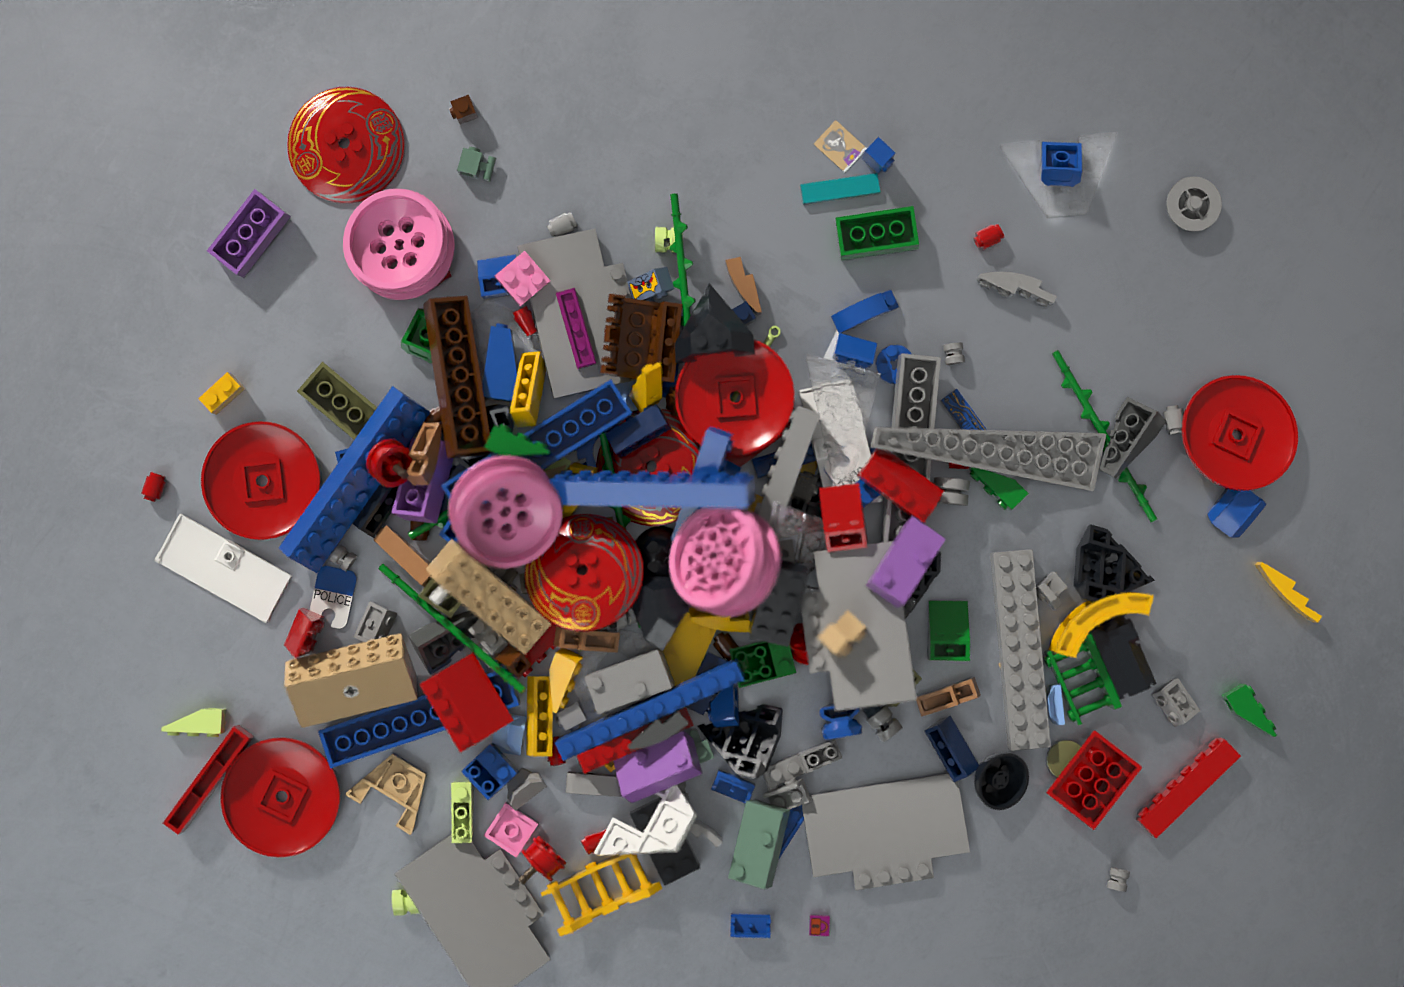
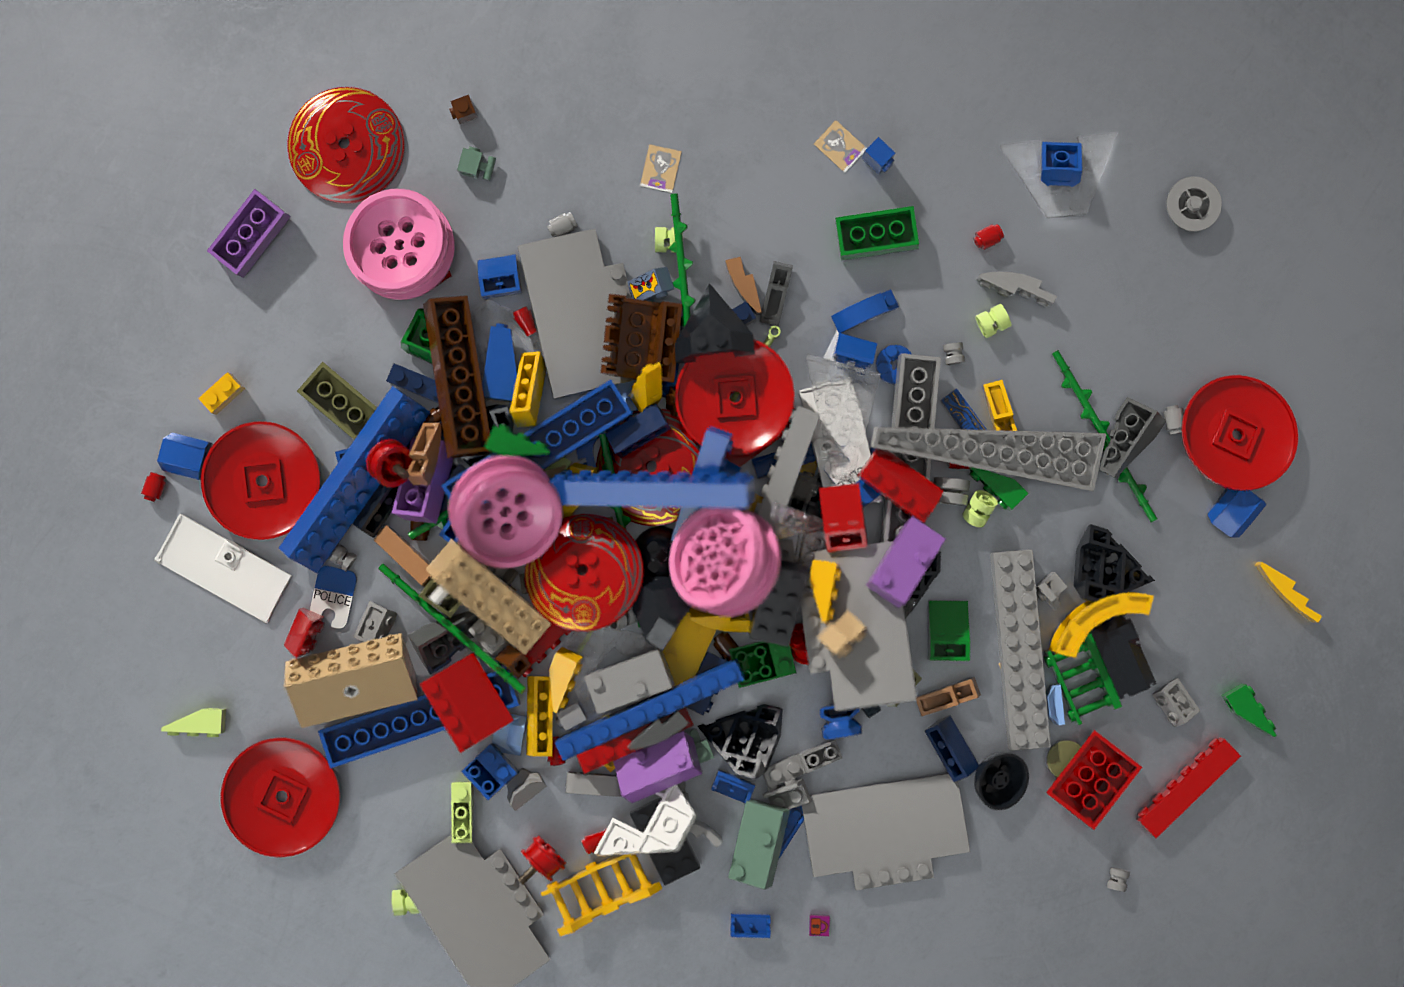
(183, 455): none -> blue slope
(207, 779): red brick -> none
(397, 781): tan wing -> none
(413, 382): none -> dark blue brick
(511, 829): bright pink plate -> none
(522, 278): bright pink plate -> none
(575, 328): magenta tile -> none
(588, 641): medium nougat slope -> none
(660, 168): none -> sticker
(725, 708): blue slope -> none
(776, 293): none -> dark grey slope
(823, 582): none -> yellow slope
(840, 188): teal tile -> none
(882, 717): light grey wheel -> none
(979, 508): none -> yellowish green wheel
(994, 320): none -> yellowish green wheel
(999, 406): none -> yellow slope

